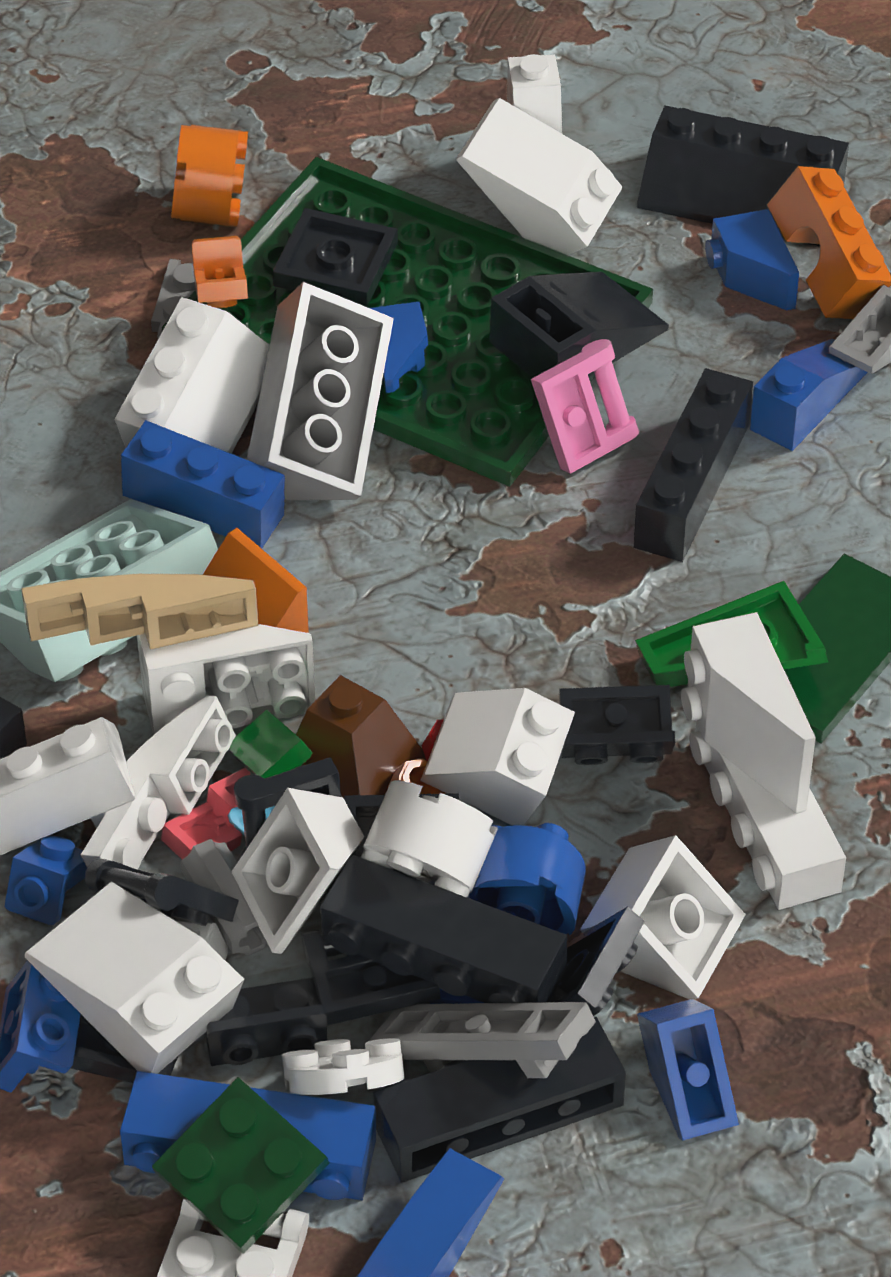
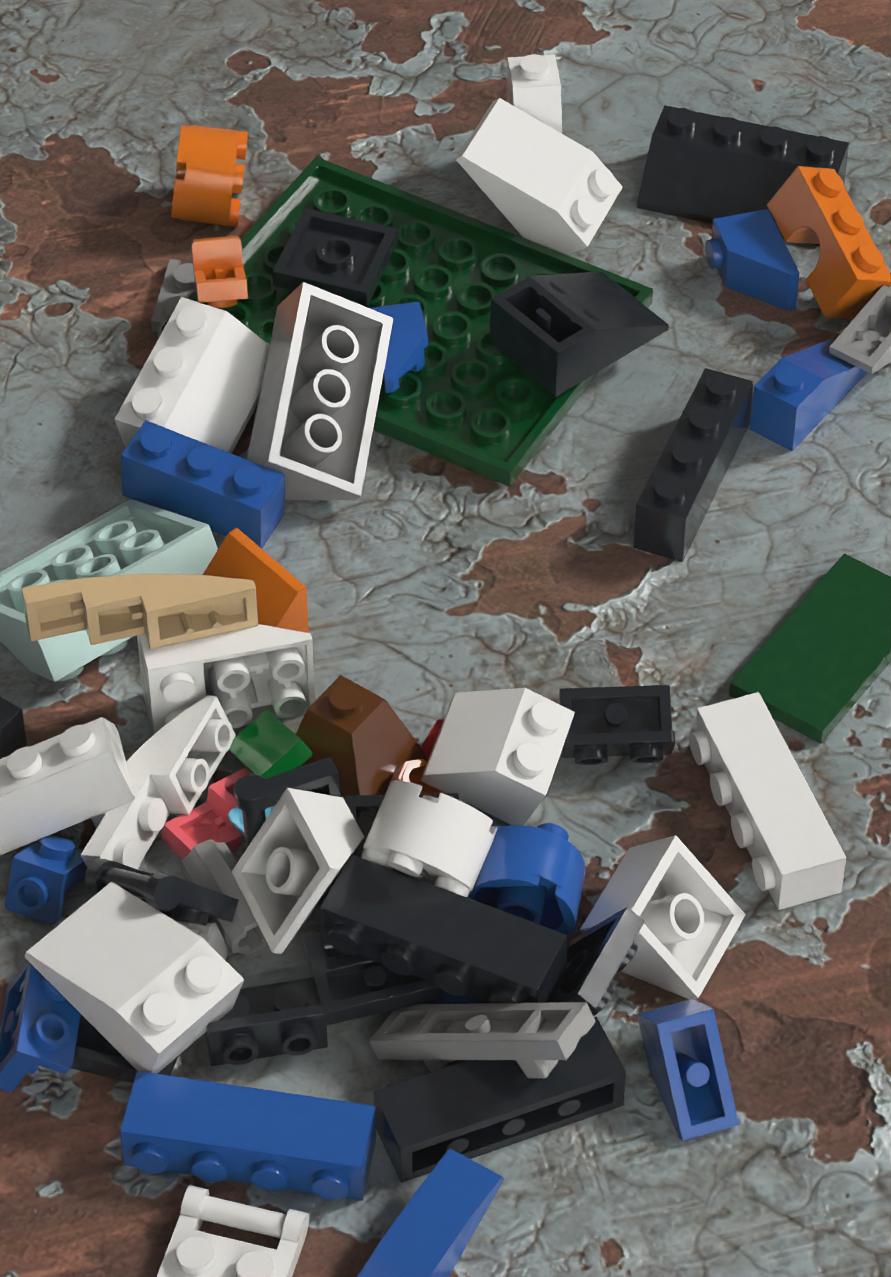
(240, 1165): dark green plate -> none
(336, 1066): white plate -> none
(573, 412): bright pink plate -> none
(749, 706): white slope -> none
(780, 614): green wing -> none

